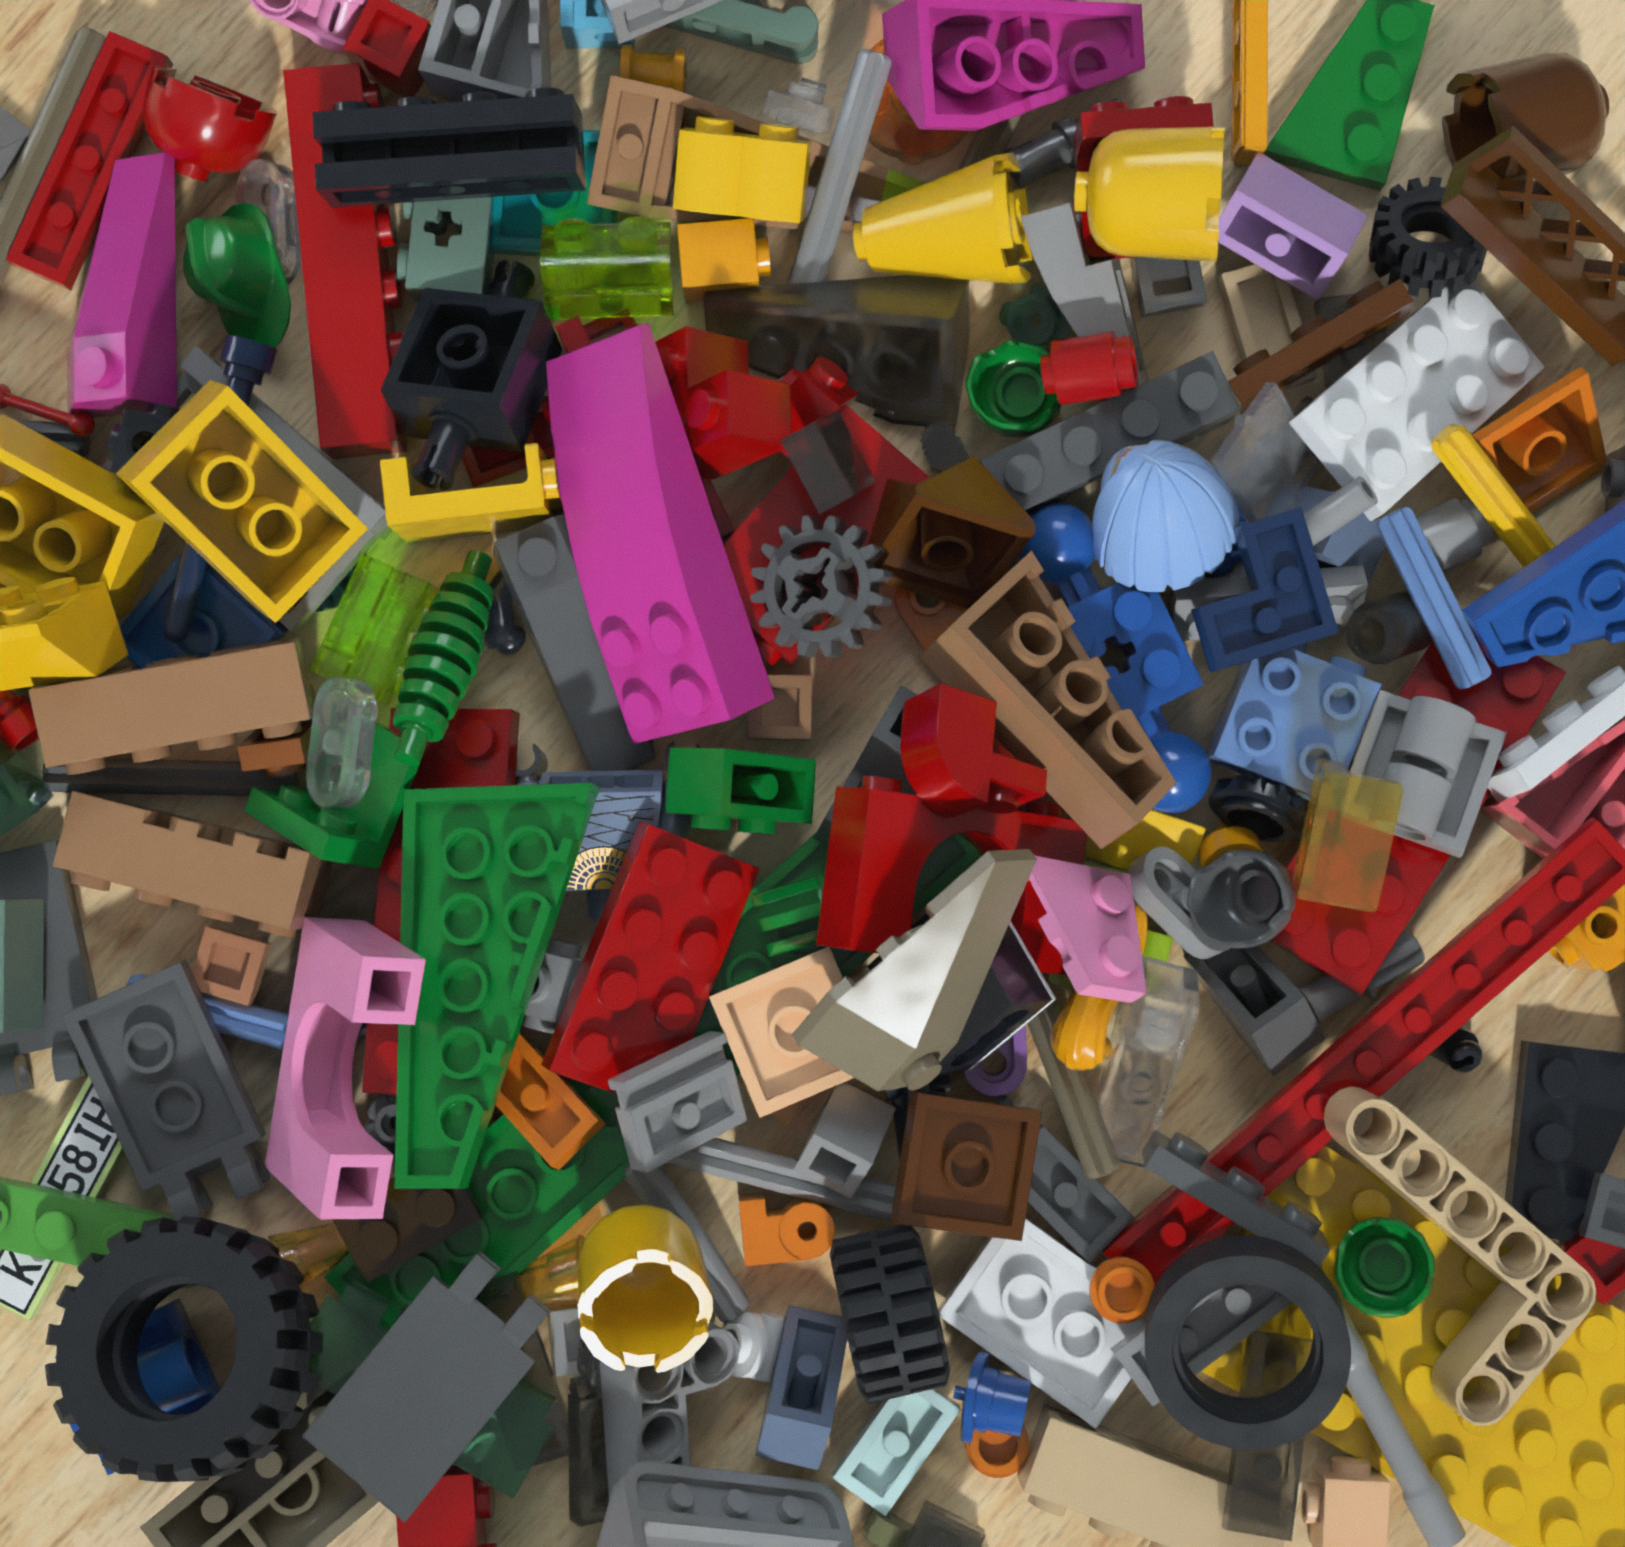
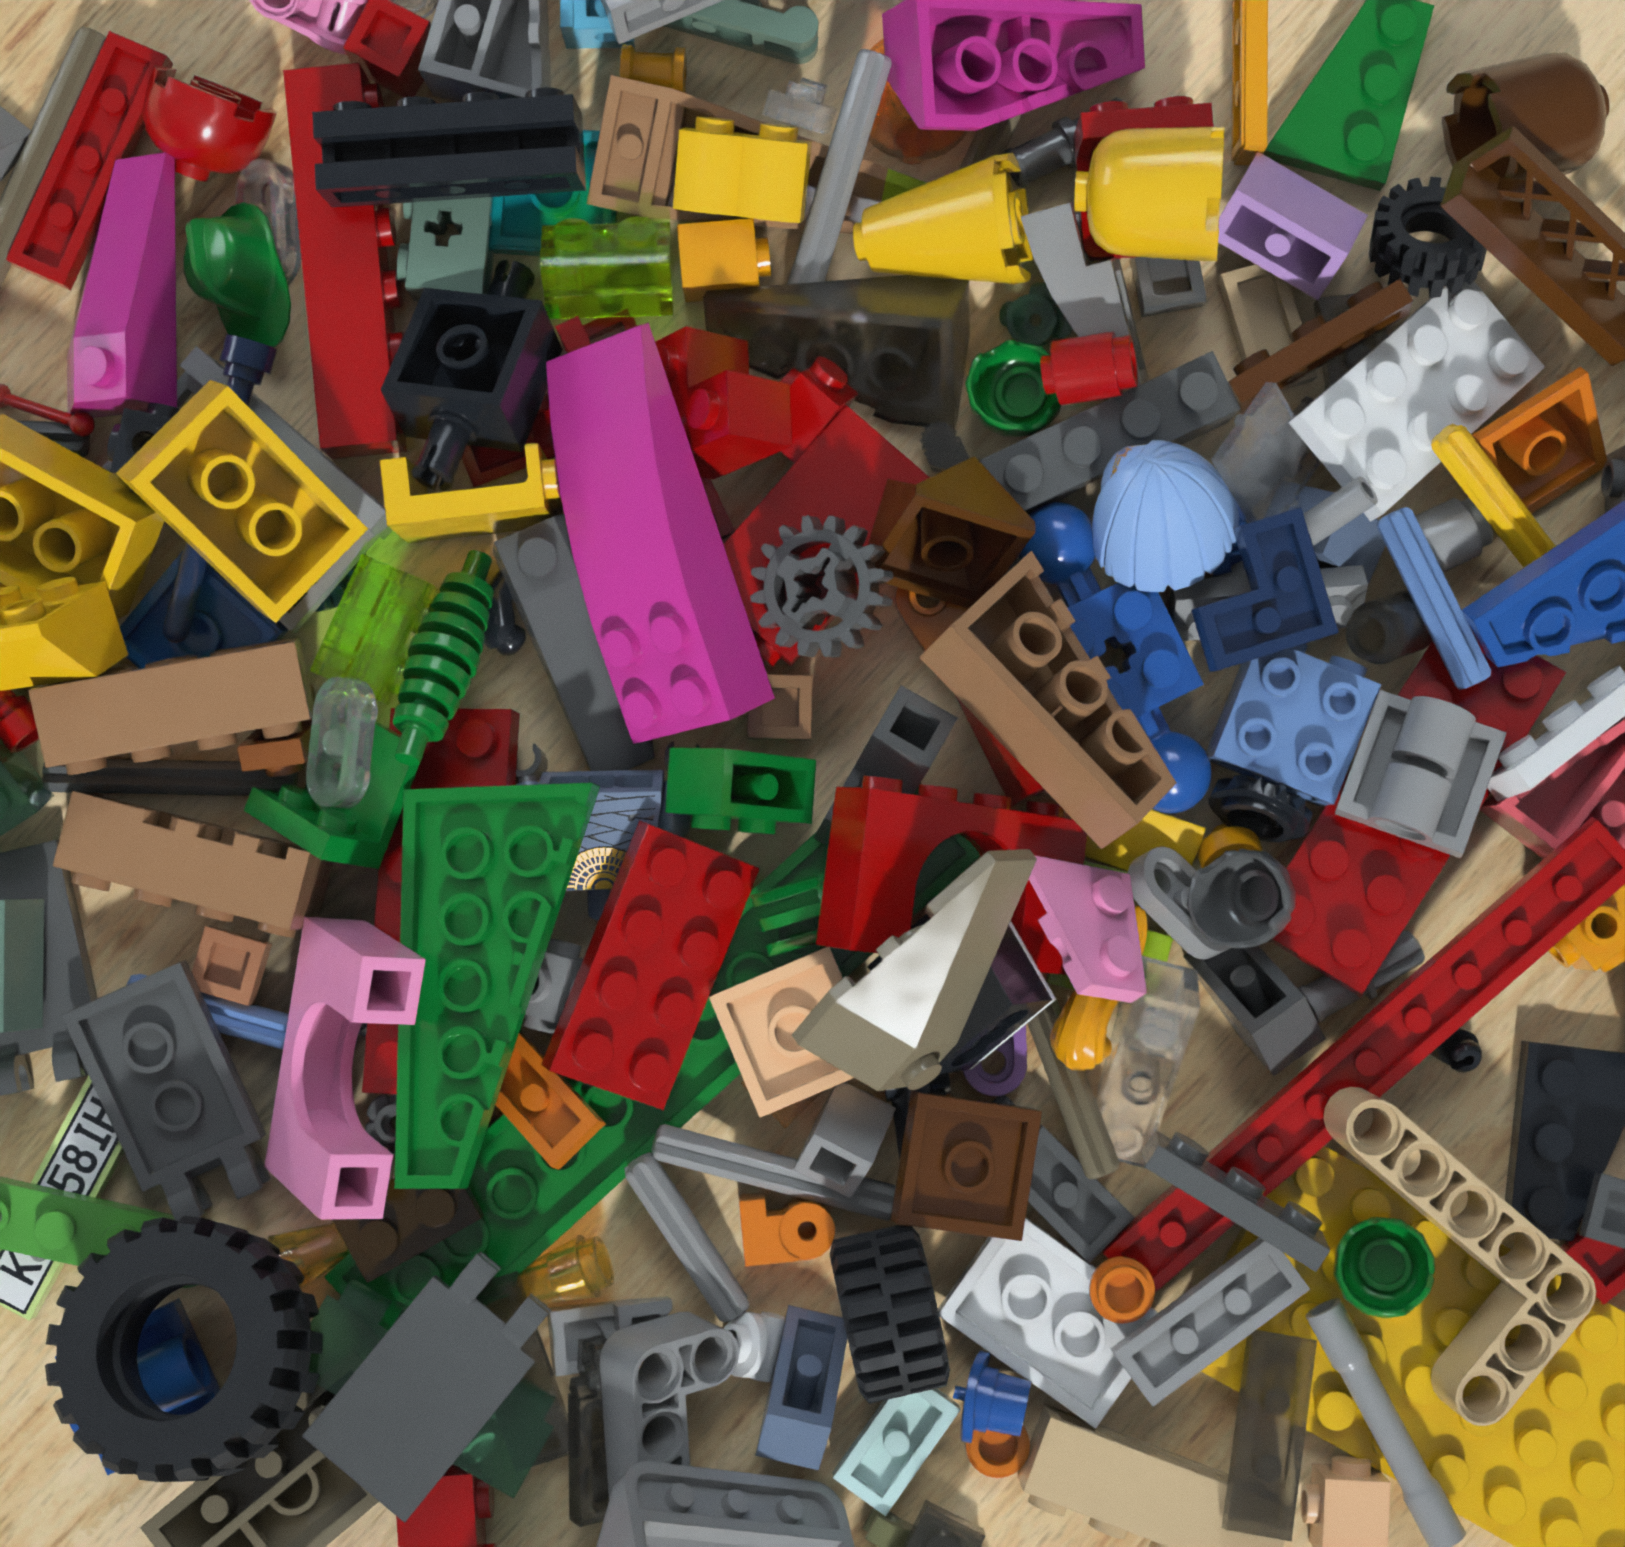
(643, 1289): yellow cylinder -> none
(677, 1101): light grey plate -> none
(828, 461): clear smoke piece -> none
(952, 758): red brick -> none
(1264, 1419): black tyre -> none
(1346, 837): clear yellow panel -> none

